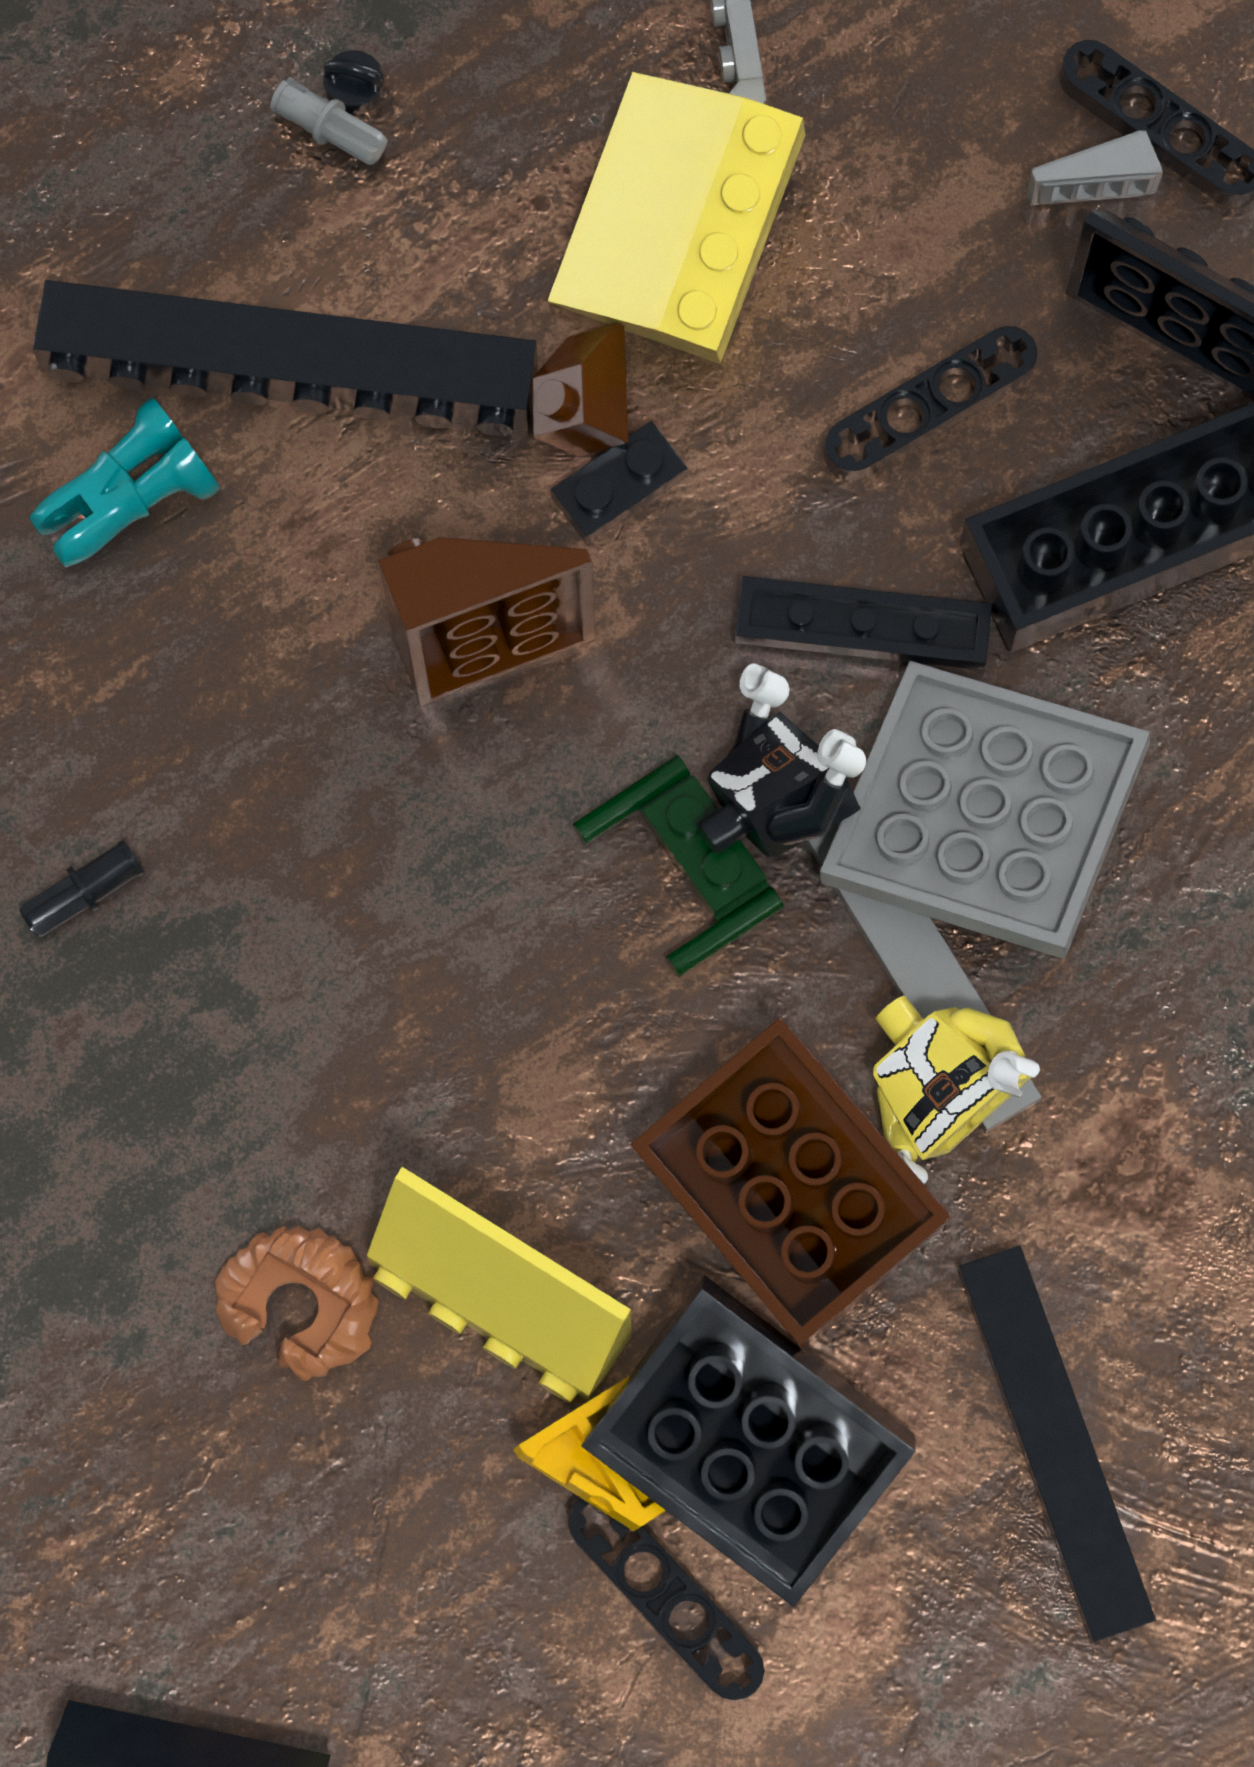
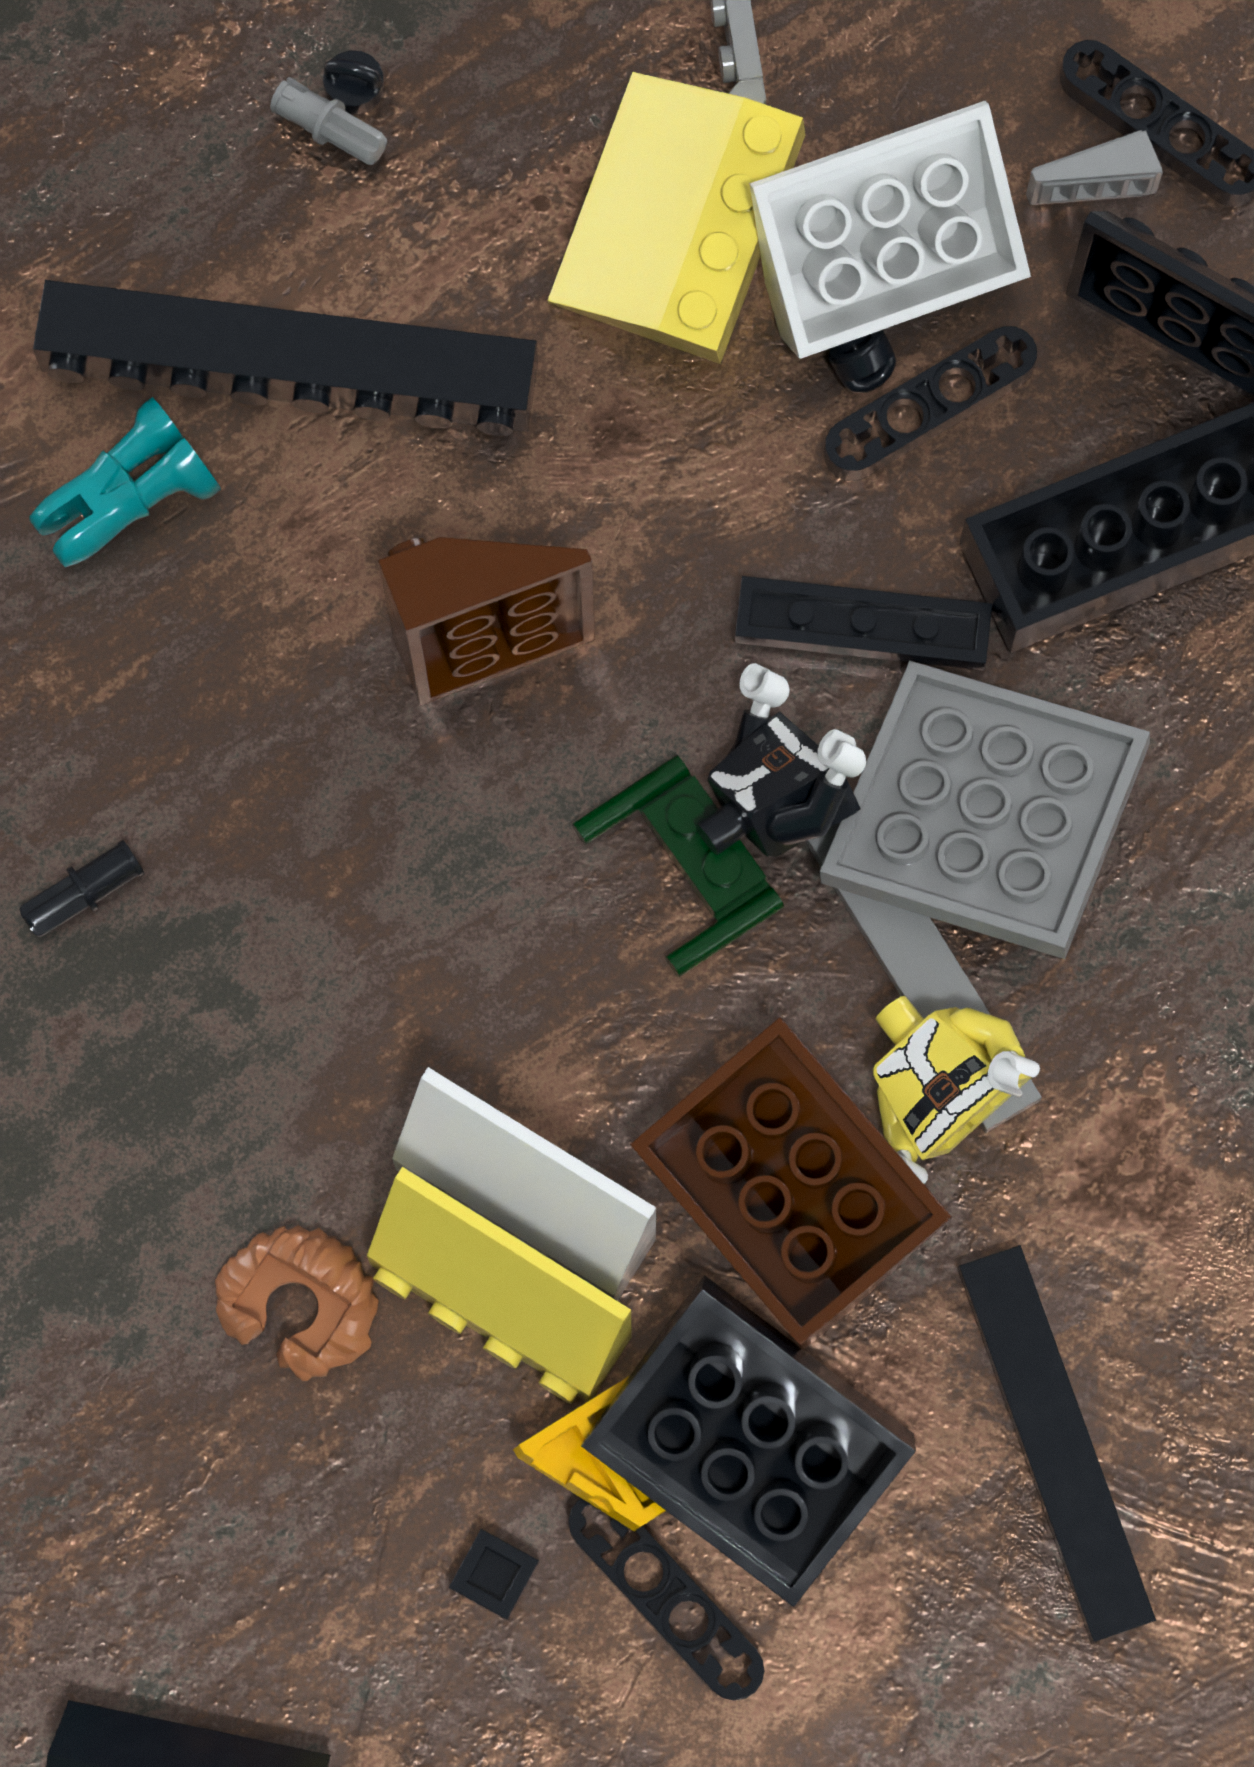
(494, 1575): none -> black plate
(525, 1185): none -> white slope
(583, 393): reddish brown slope -> none
(619, 482): black plate -> none
(864, 357): none -> black tile
(887, 231): none -> white slope

